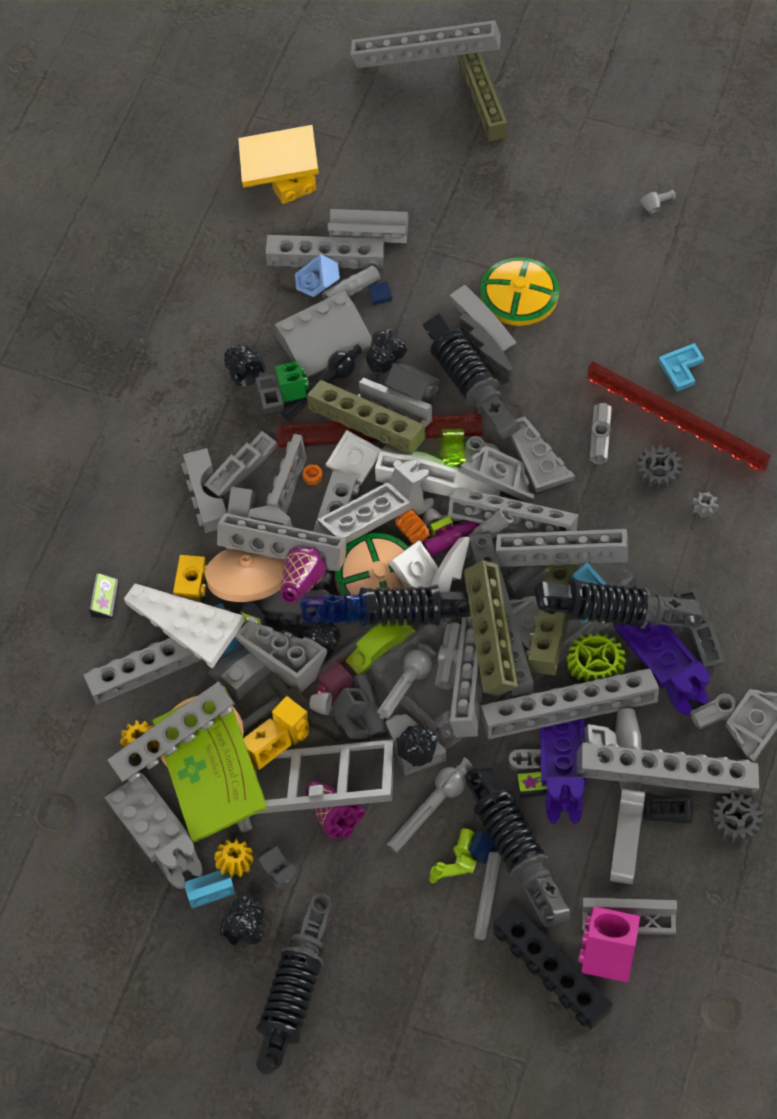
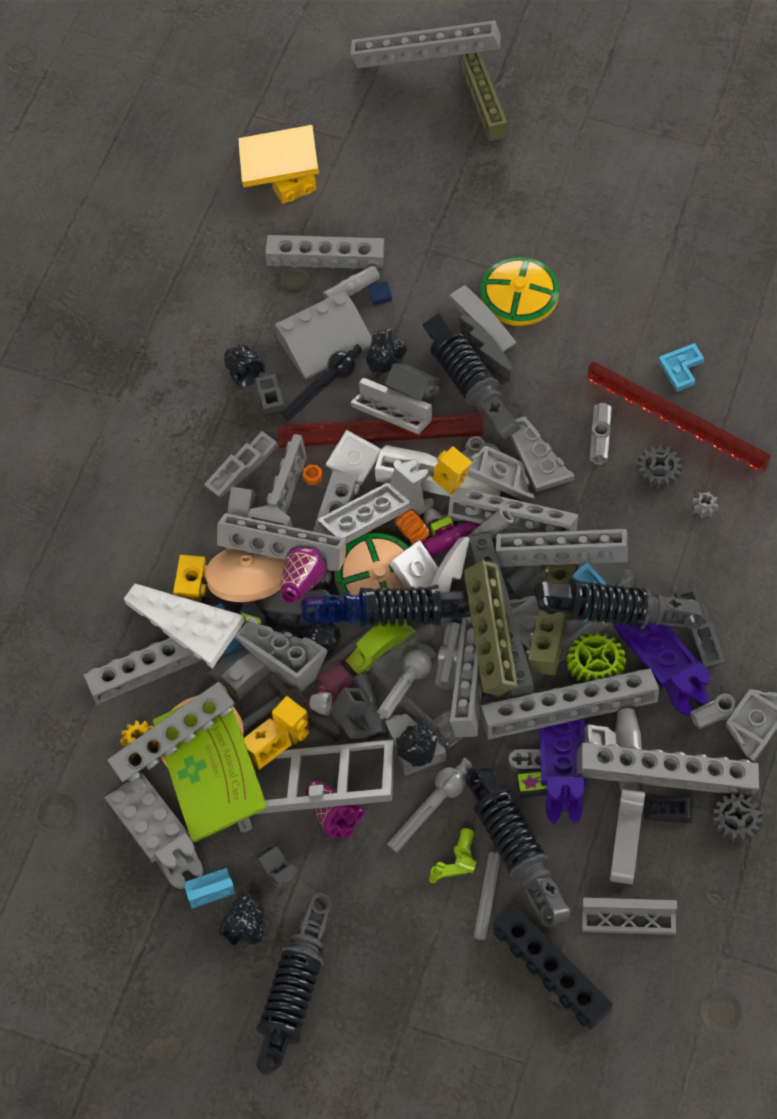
(103, 596): slope -> none
(200, 469): light grey arch -> none
(233, 858): yellow gear -> none
(292, 381): green brick -> none
(317, 275): light blue slope -> none
(366, 417): olive brick -> none
(369, 224): light grey brick -> none
(451, 470): none -> yellow brick
(452, 446): clear neon green brick -> none
(481, 847): dark blue tile -> none
(609, 944): dark pink brick -> none
(651, 201): light grey bar -> none

